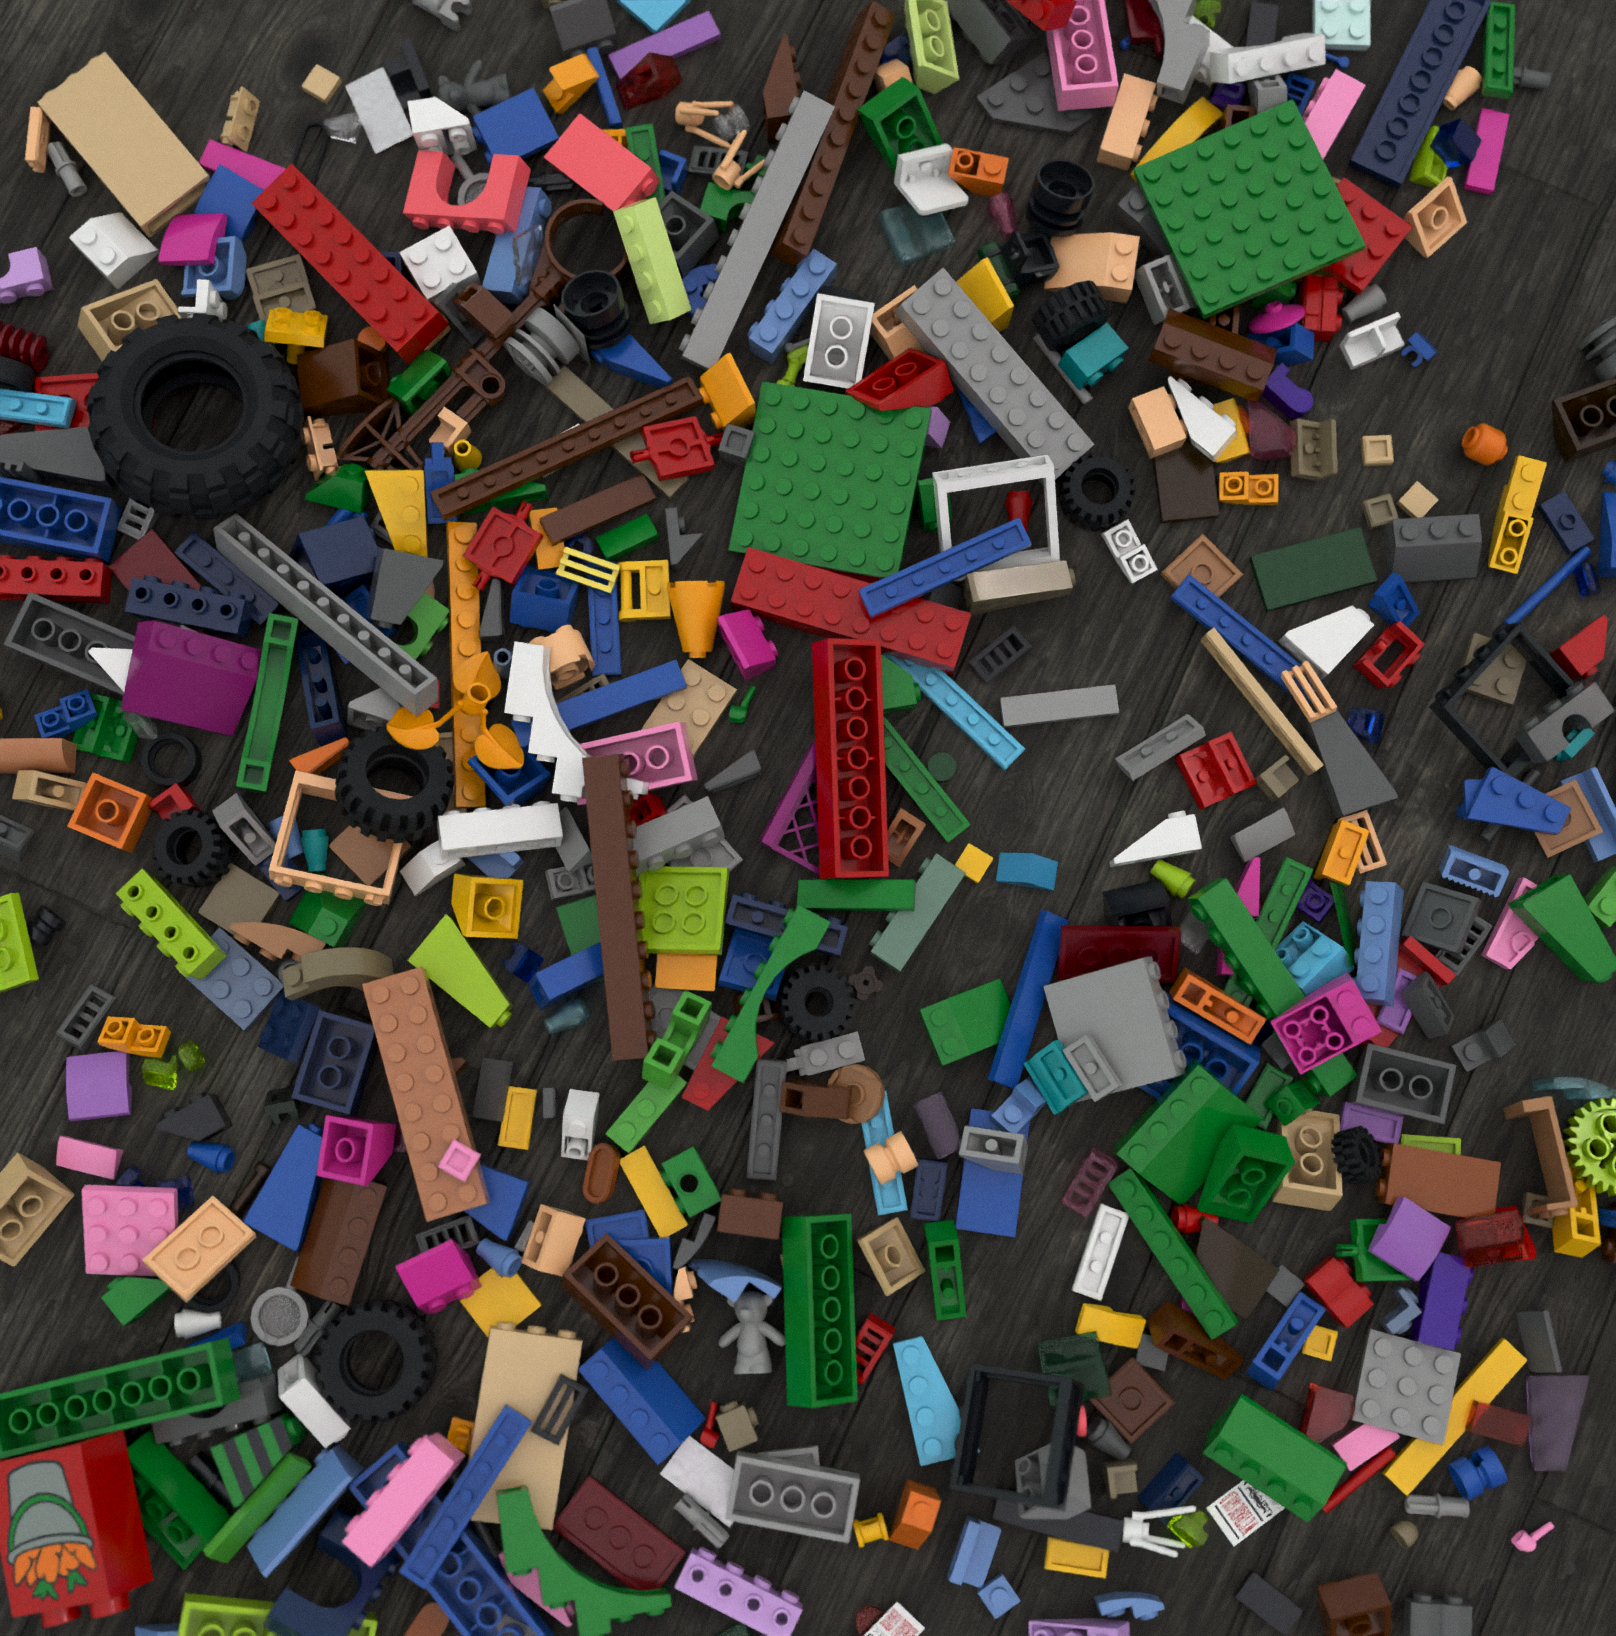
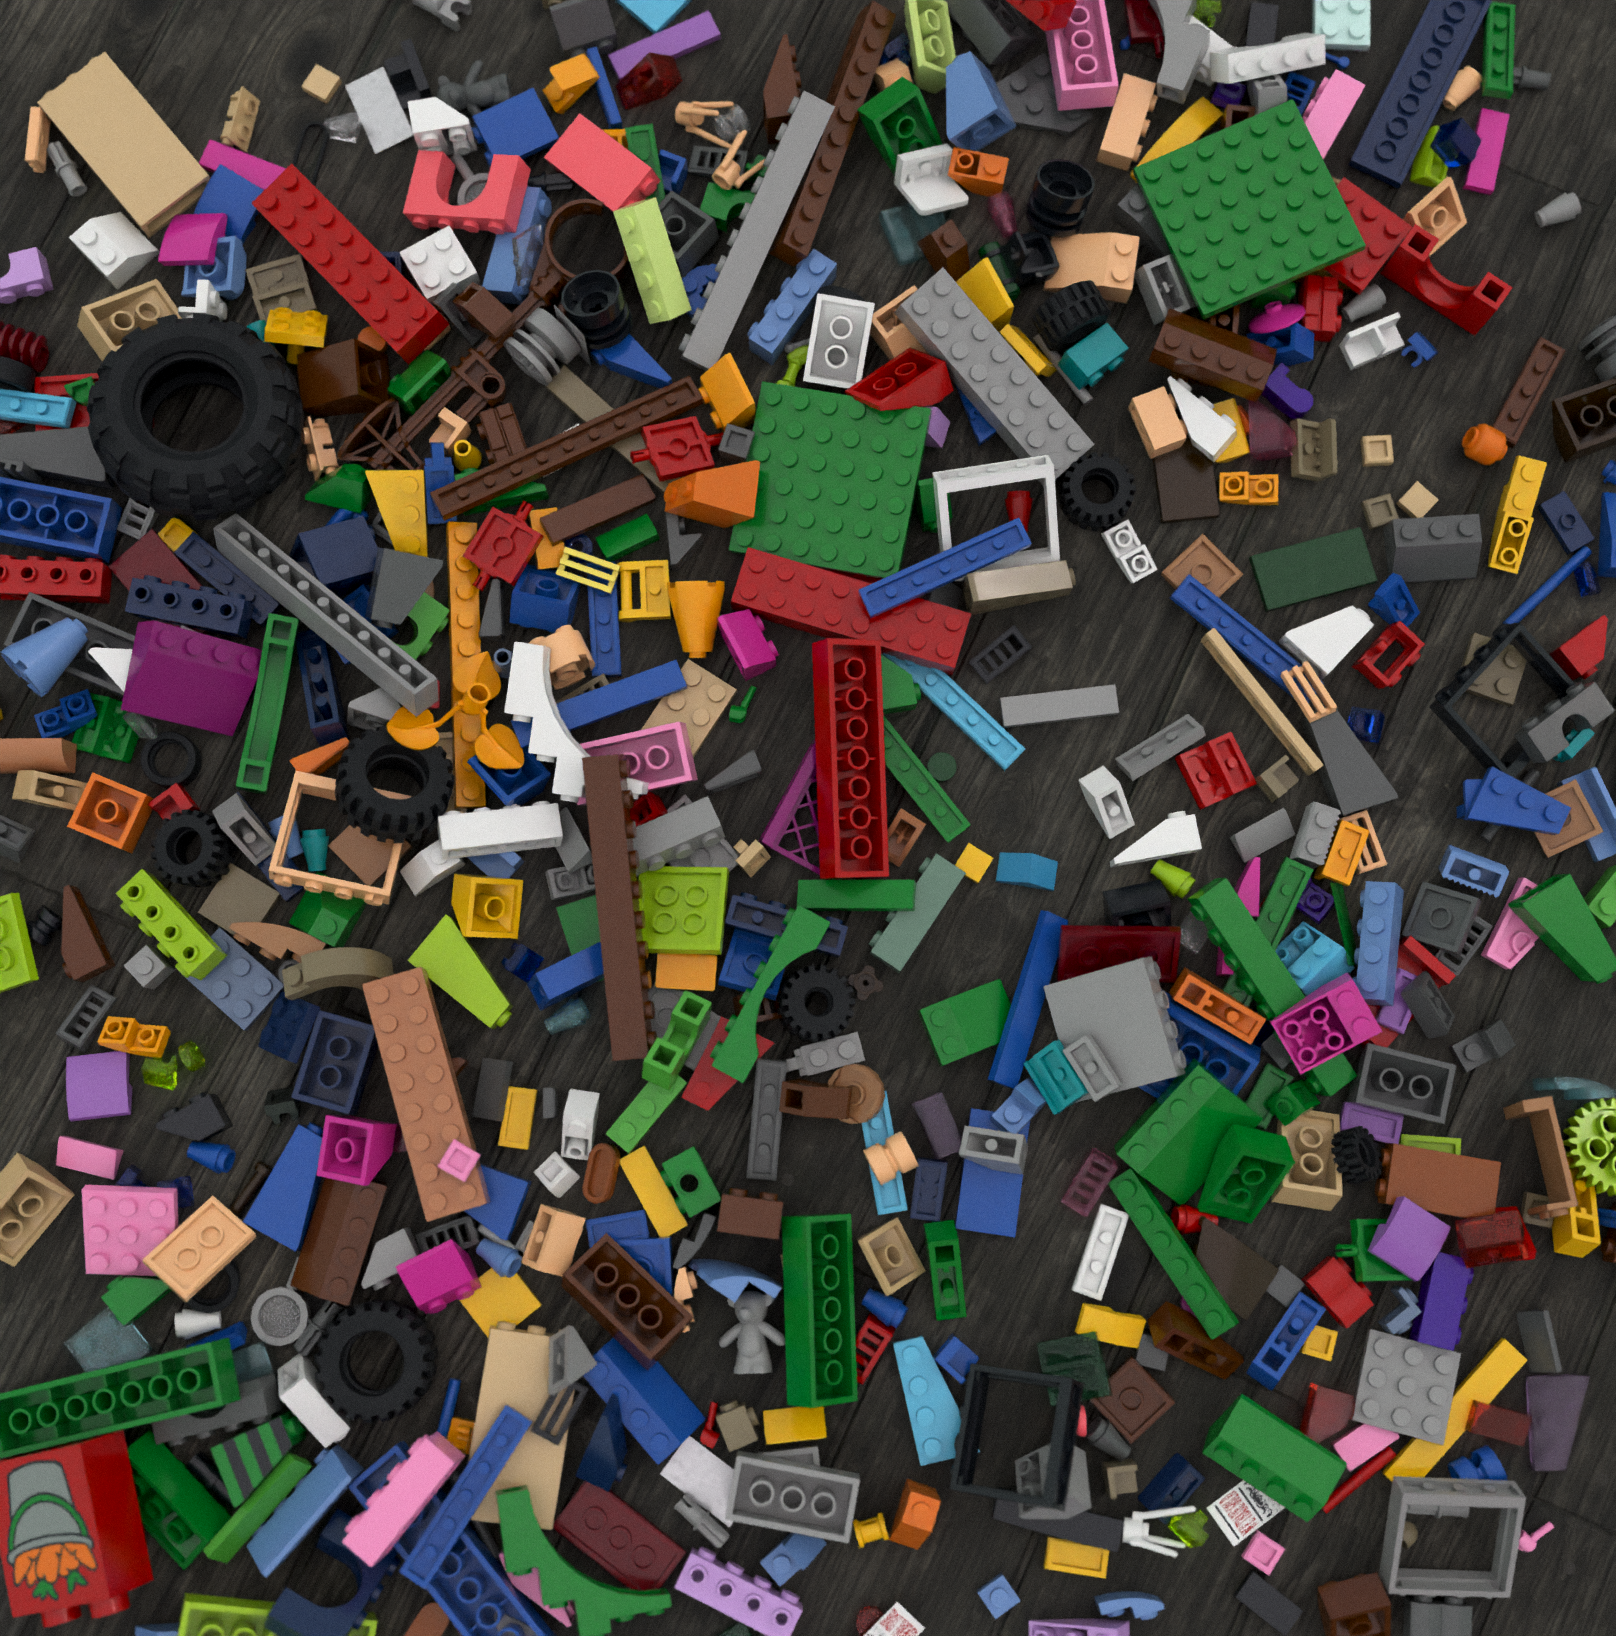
(46, 654): none -> medium blue cone
(80, 390): none -> green tile
(82, 943): none -> reddish brown slope
(106, 1343): none -> clear light blue plate
(149, 967): none -> light grey brick
(175, 533): none -> yellow tile
(387, 1255): none -> light grey slope
(449, 1406): none -> blue bar
(494, 1238): none -> white piece
(501, 431): none -> reddish brown brick
(556, 1175): none -> white slope
(567, 1359): none -> light grey slope
(606, 1449): none -> dark blue slope
(716, 495): none -> orange slope
(751, 857): none -> tan tile
(790, 1555): none -> medium blue slope
(794, 1424): none -> yellow slope
(885, 1308): none -> blue cone
(947, 250): none -> reddish brown slope
(955, 1358): none -> blue panel
(974, 104): none -> medium blue slope
(974, 1552): medium blue panel -> none
(1032, 355): none -> yellow plate
(1107, 801): none -> white slope
(1263, 1552): none -> bright pink tile
(1314, 834): none -> light grey brick
(1460, 1493): none -> light grey window
(1463, 305): none -> red arch
(1528, 389): none -> reddish brown tile
(1559, 210): none -> light grey cone

